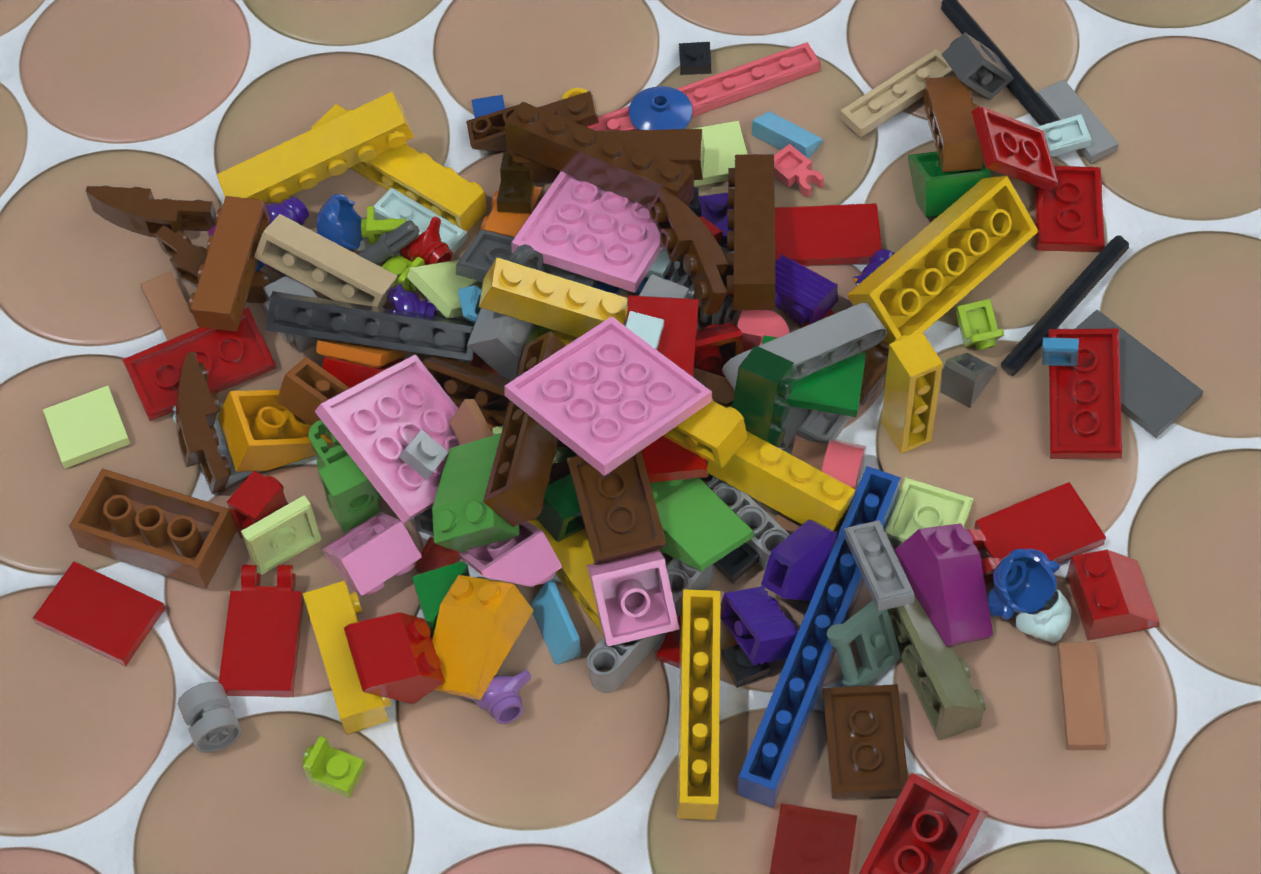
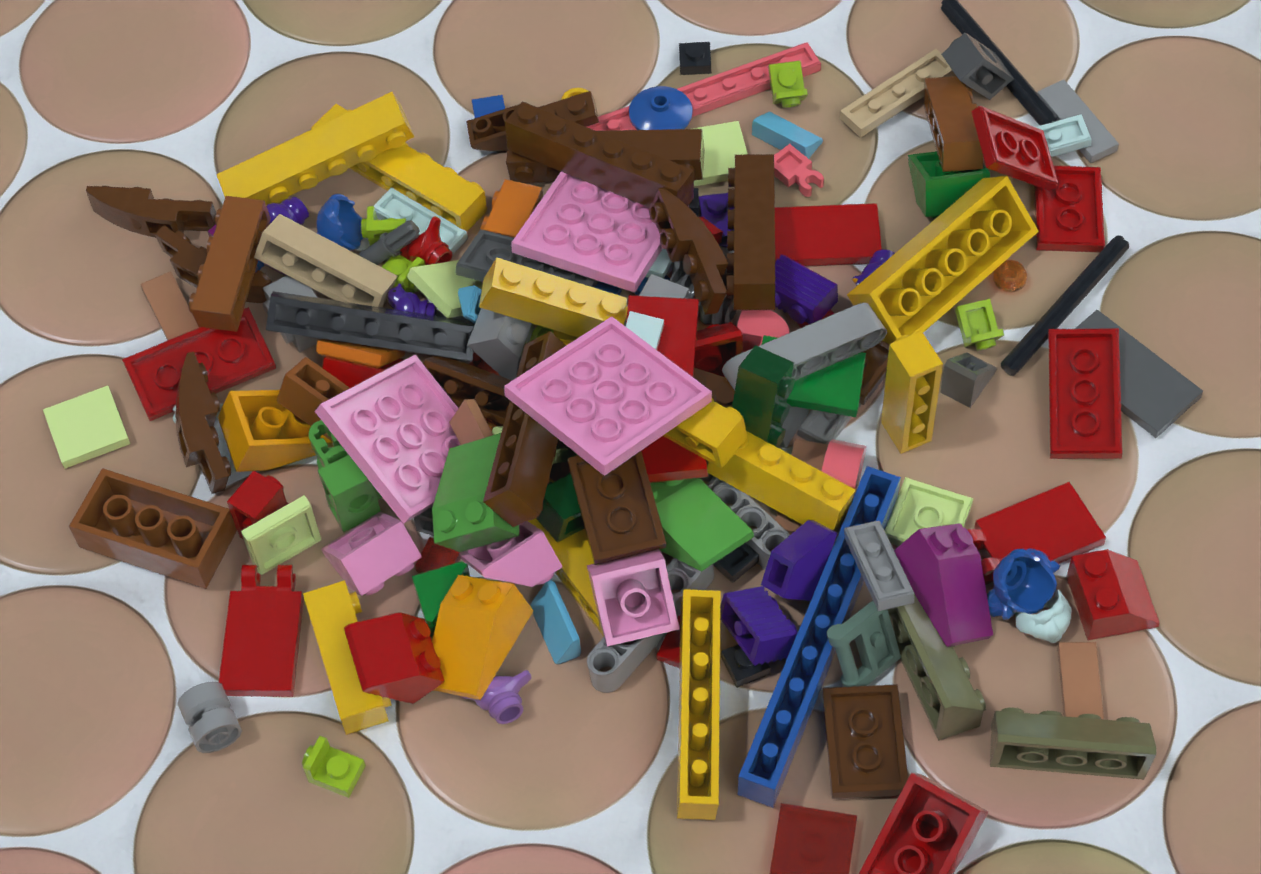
(99, 613): red tile -> none
(423, 454): light grey plate -> none
(515, 187): dark brown slope -> none
(528, 257): dark grey bush -> none
(787, 83): none -> lime bracket
(1012, 269): none -> clear orange plate
(1060, 351): dark azure tile -> none
(1071, 744): none -> olive slope

